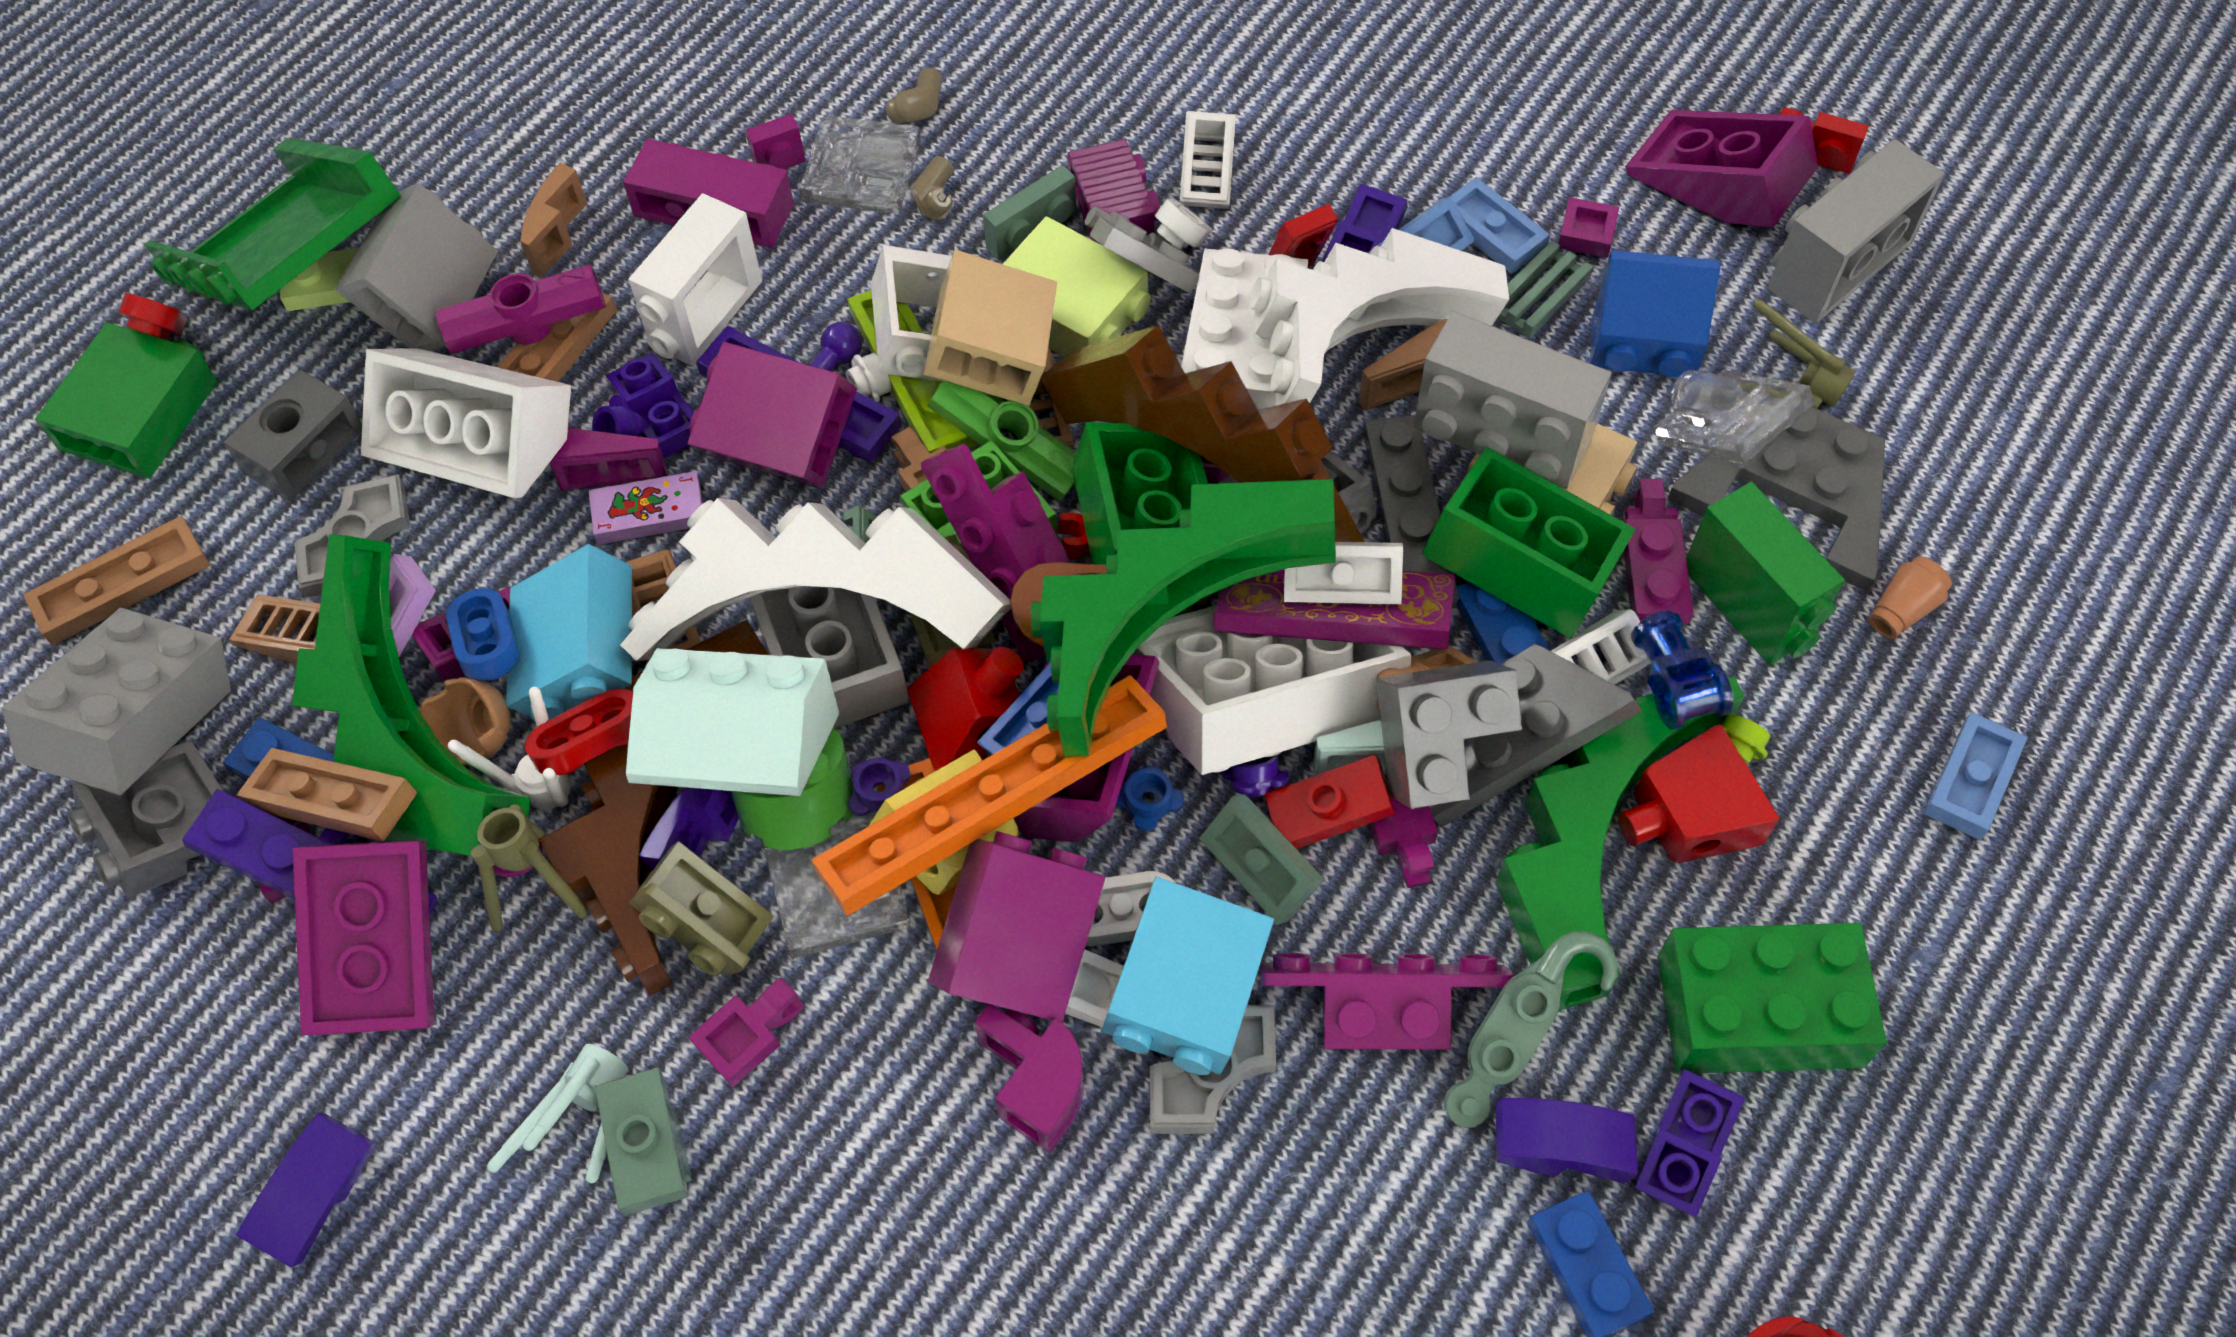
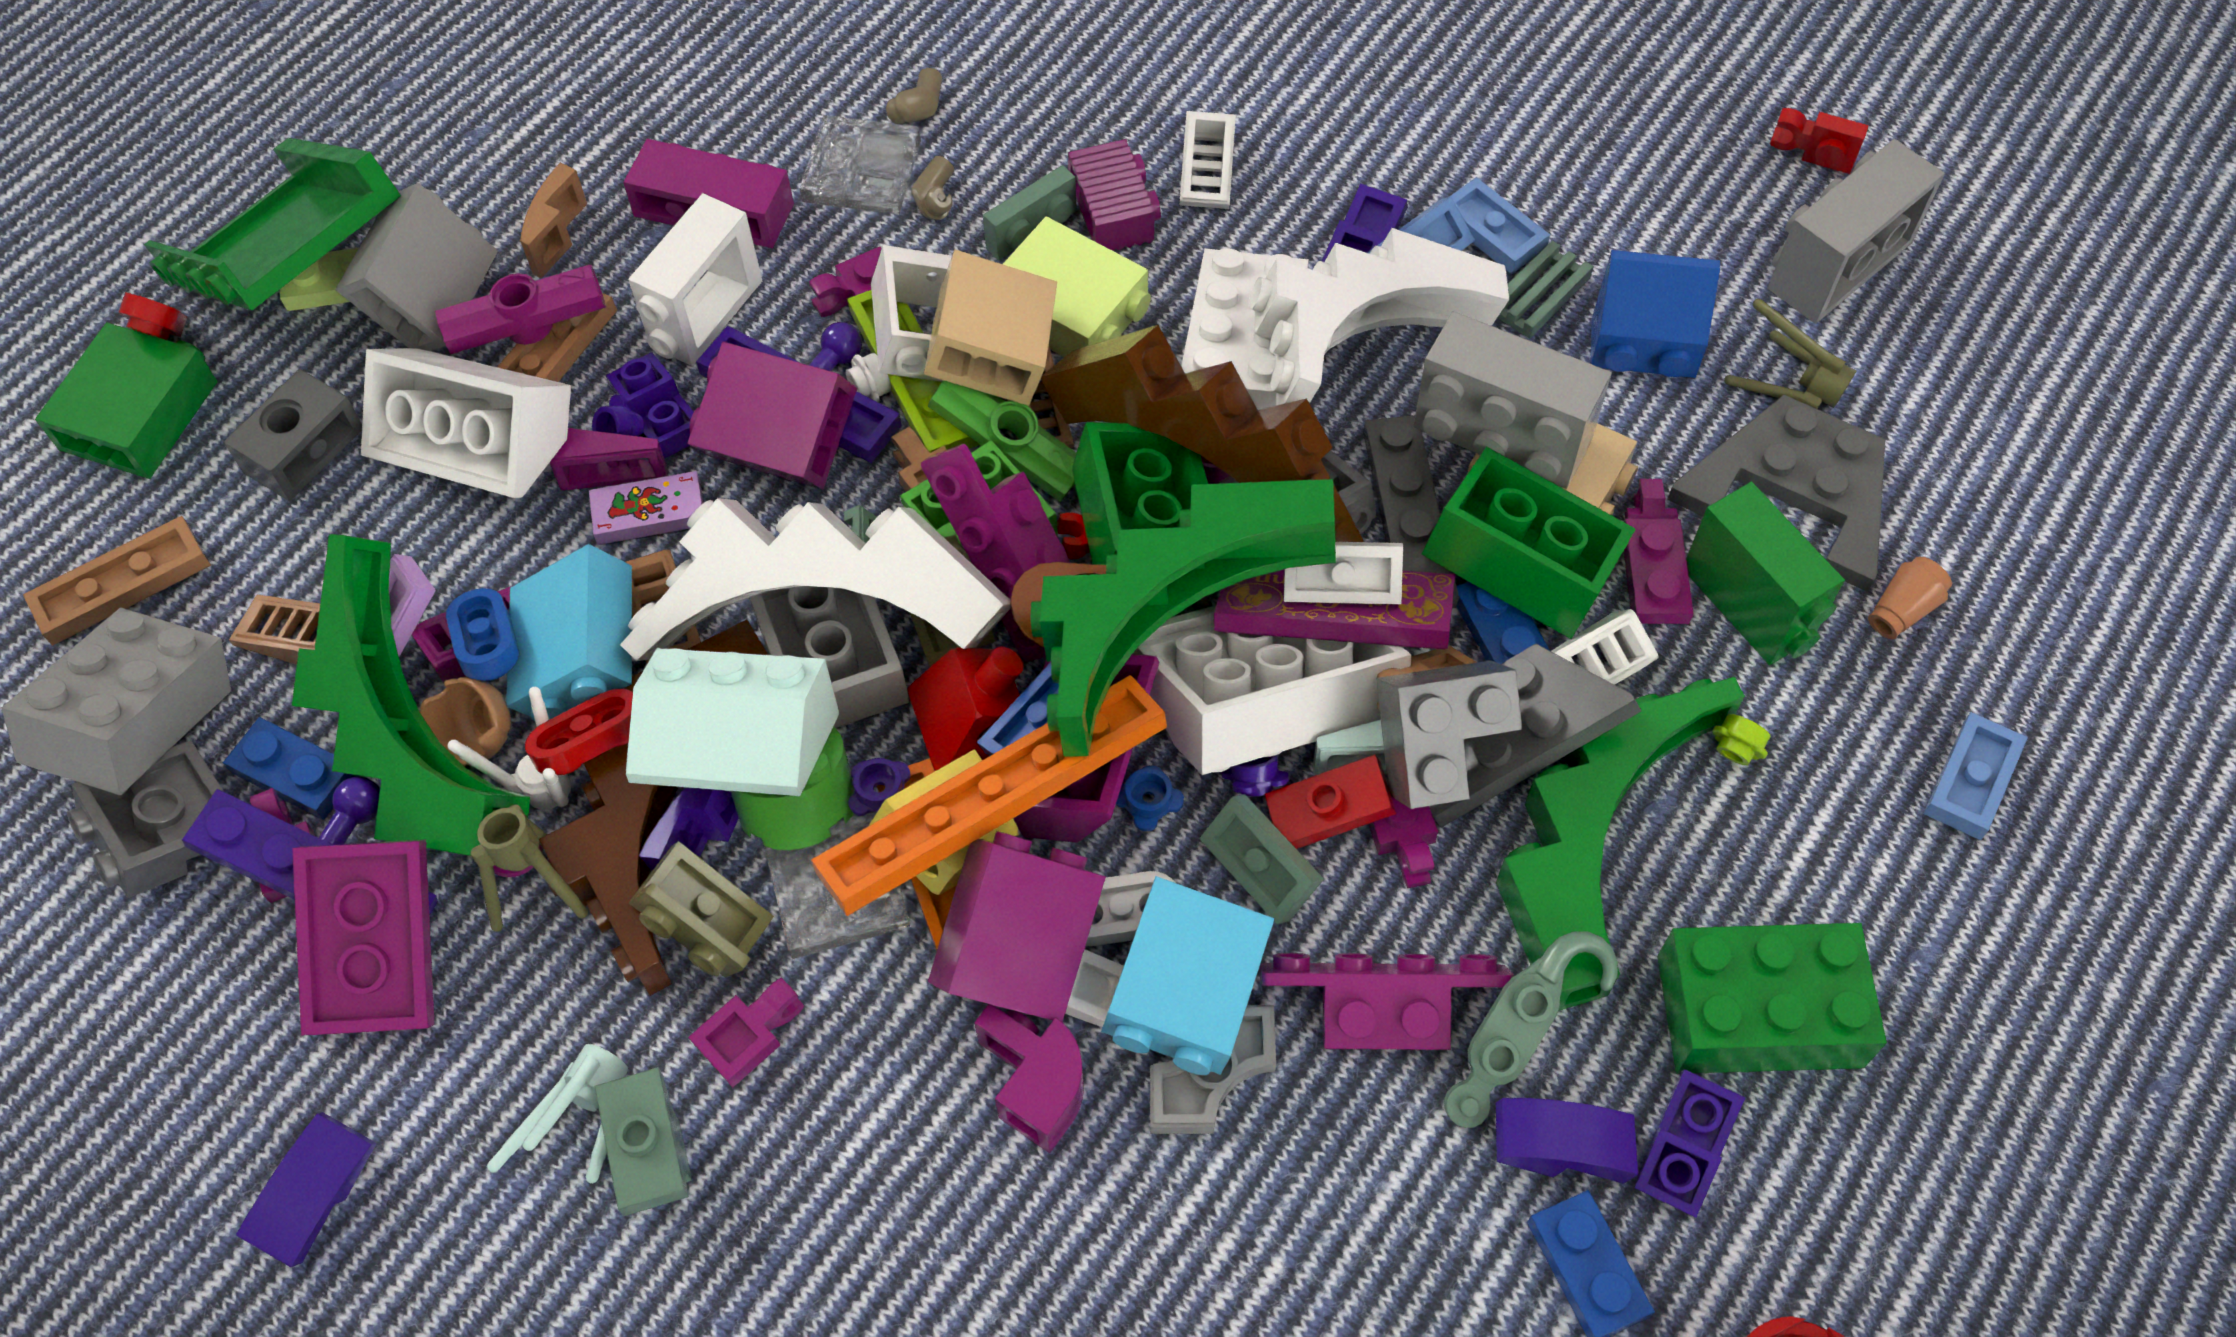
(328, 794): medium nougat plate -> none
(366, 511): light grey tile -> none
(776, 143): magenta plate -> none
(851, 279): none -> magenta plate
(1146, 251): light grey plate -> none
(1181, 225): white plate -> none
(1305, 235): red plate -> none
(1399, 371): medium nougat slope -> none
(1588, 227): magenta plate -> none
(1681, 676): clear blue connector -> none
(1699, 802): red torso -> none
(1729, 163): magenta slope -> none
(1730, 413): clear plate -> none

